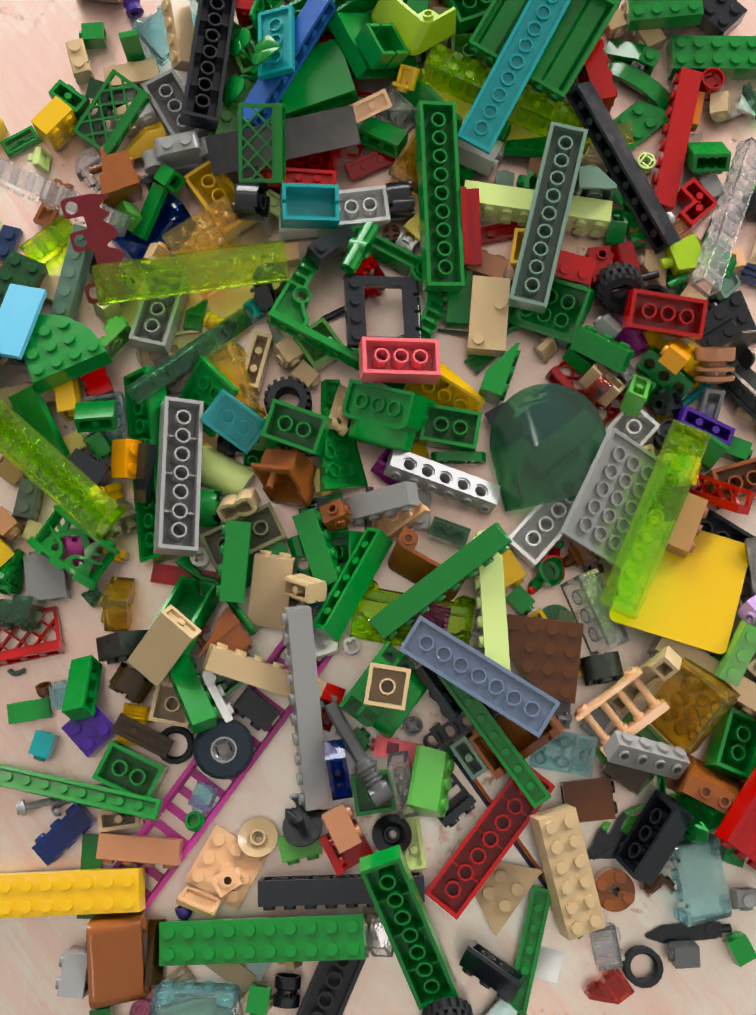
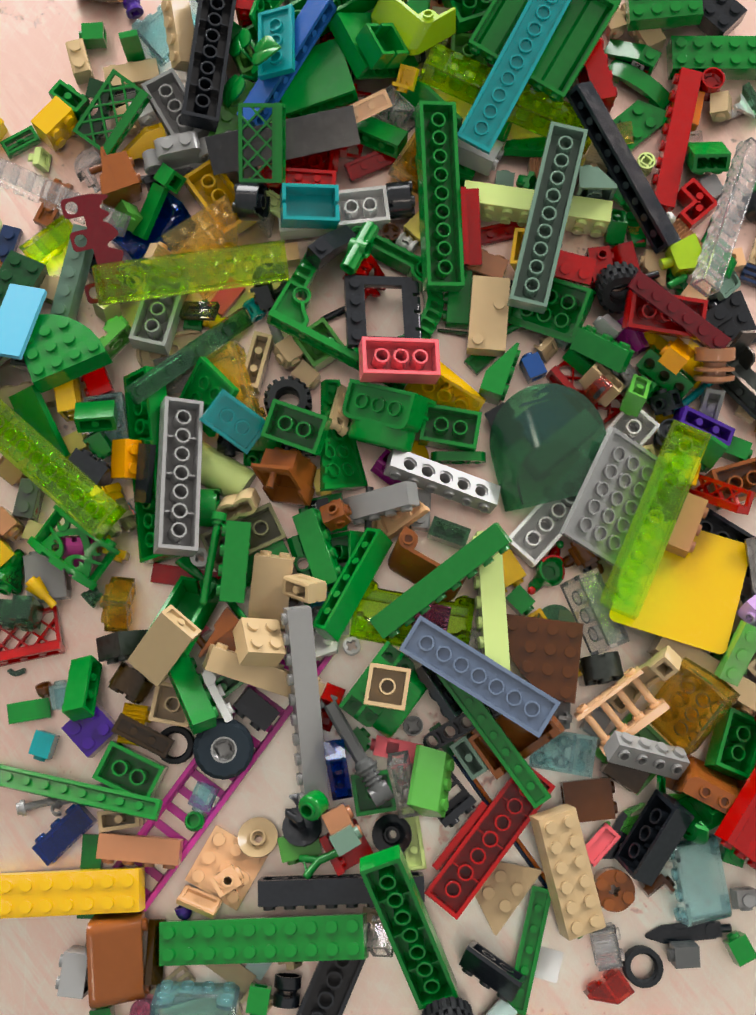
(38, 588): none -> yellow cone
(199, 310): none -> clear smoke tile
(218, 519): none -> green piece
(227, 298): none -> coral tile
(259, 642): none -> tan brick
(313, 805): none -> green head
(315, 862): none -> green piece
(346, 839): none -> sand green brick
(459, 835): none -> red tile
(532, 367): none -> blue brick
(601, 843): none -> coral tile
(678, 312): none -> dark red plate

